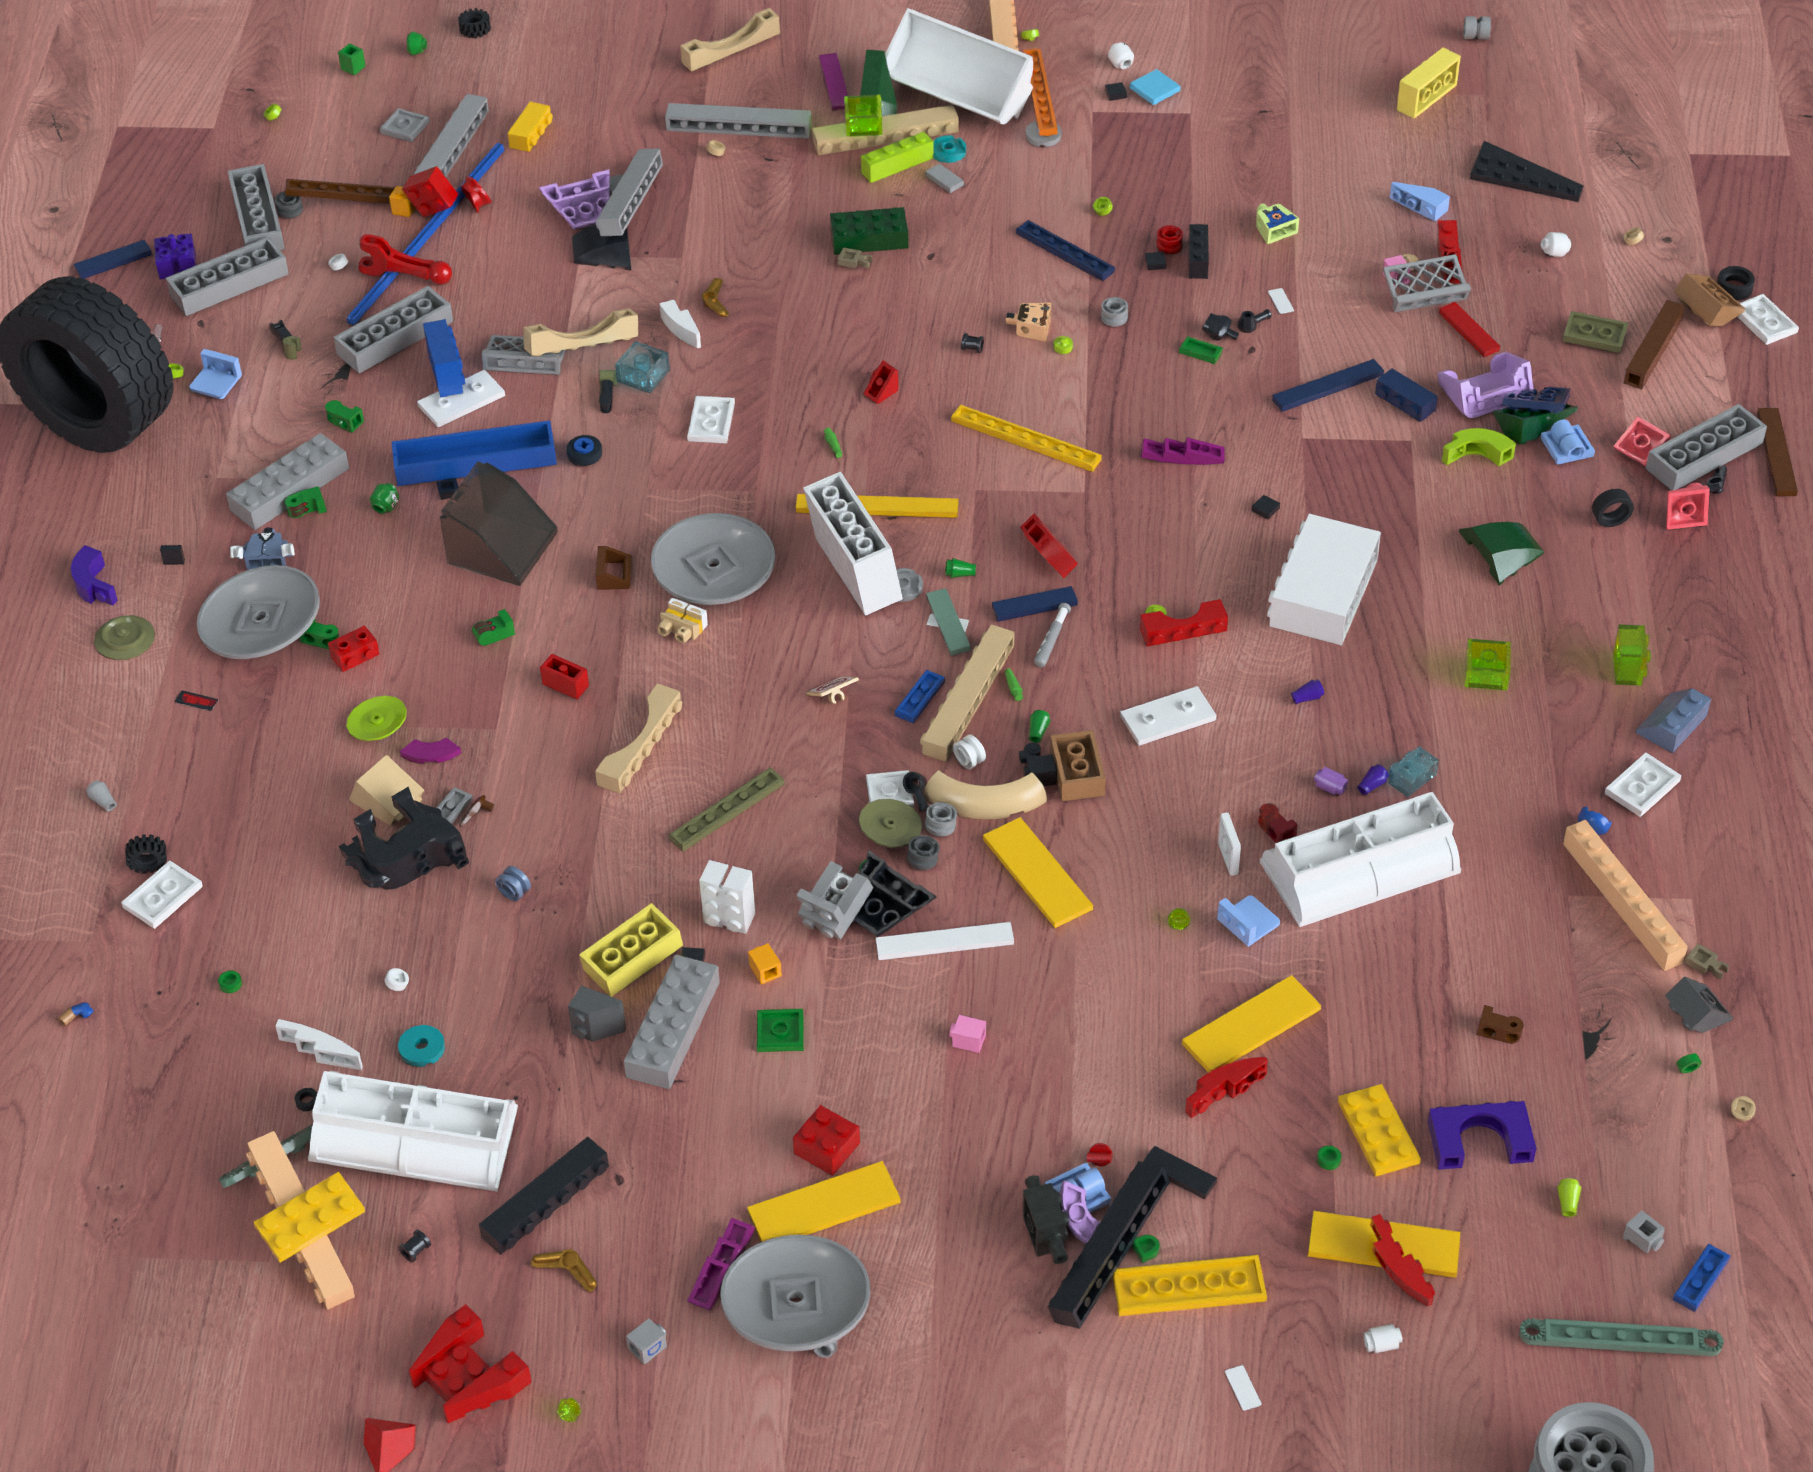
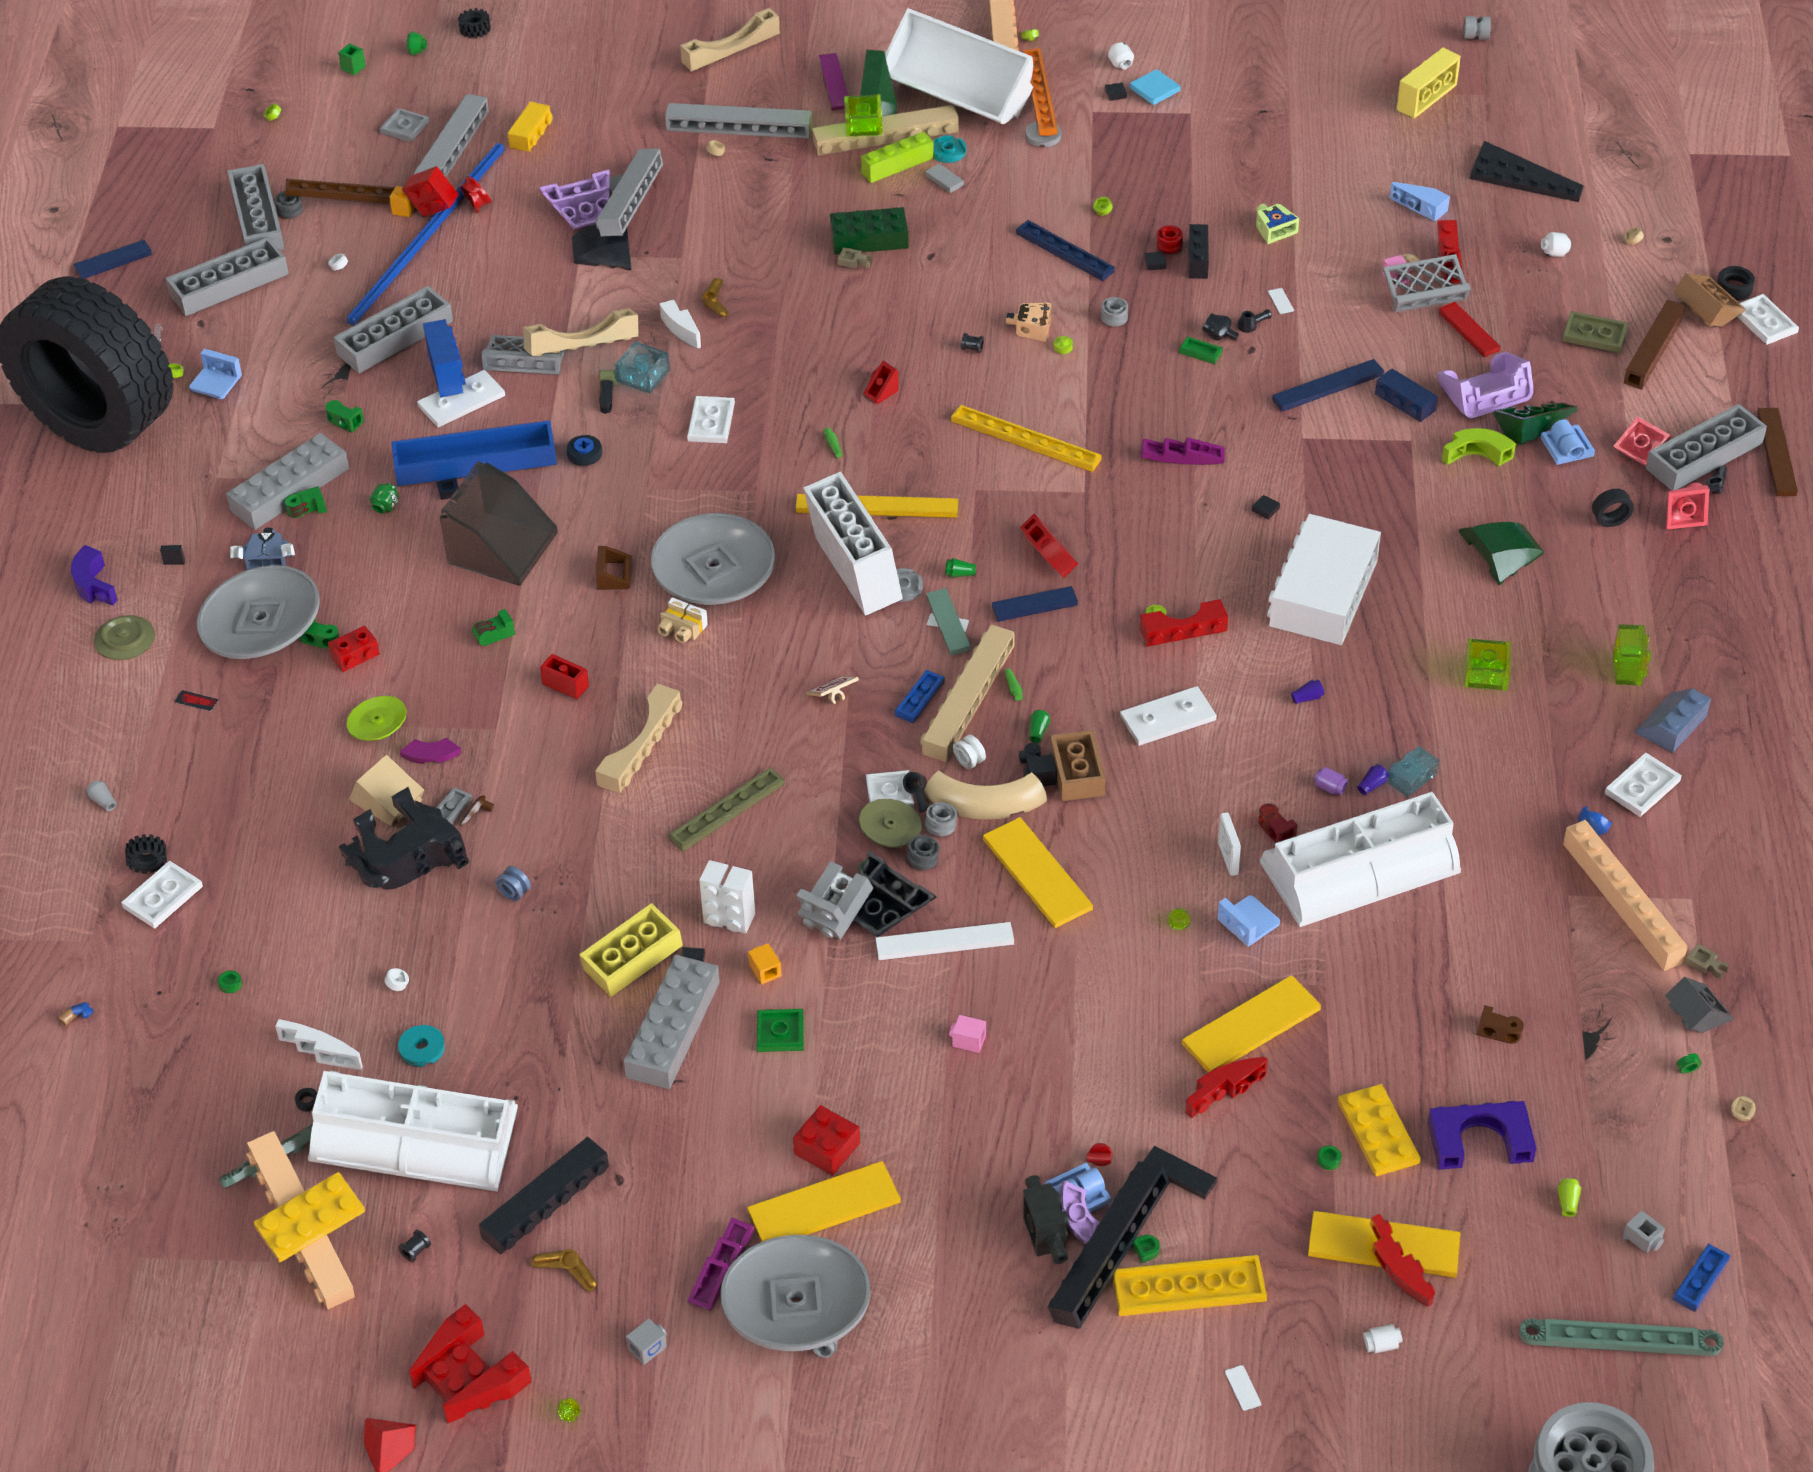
(174, 254): dark purple brick -> none
(290, 343): piece -> none
(391, 260): red piece -> none
(595, 1015): dark grey slope -> none
(1049, 641): light grey piece -> none
(1550, 399): dark blue plate -> none

